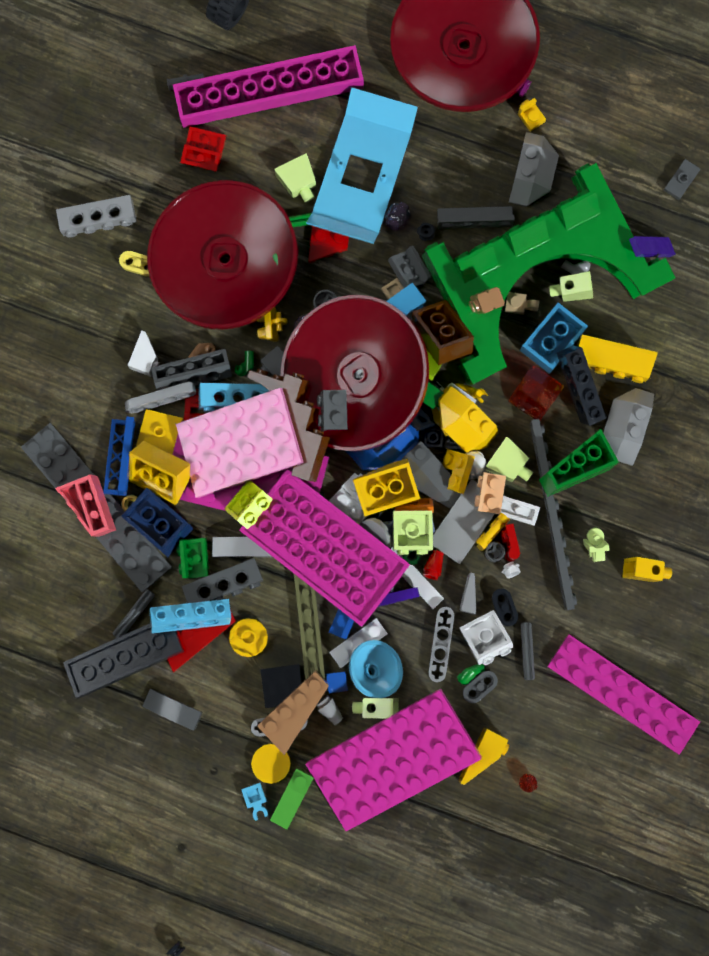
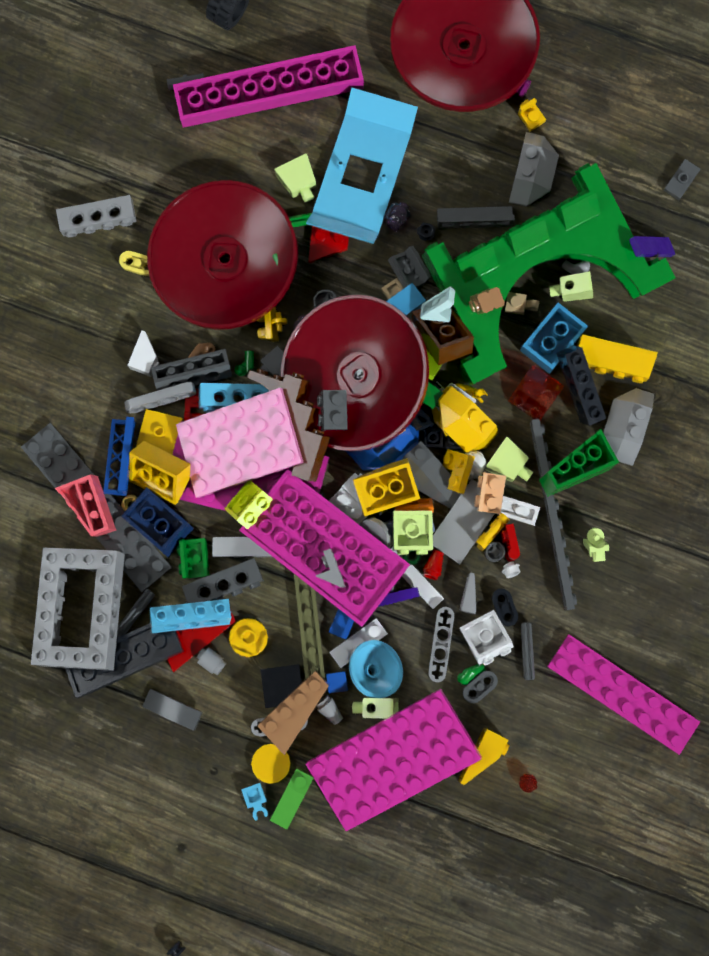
(105, 612): none -> light grey brick
(203, 149): red slope -> none
(211, 661): none -> light grey brick
(333, 575): none -> light grey slope
(439, 306): none -> light aqua slope
(645, 569): yellow torso -> none

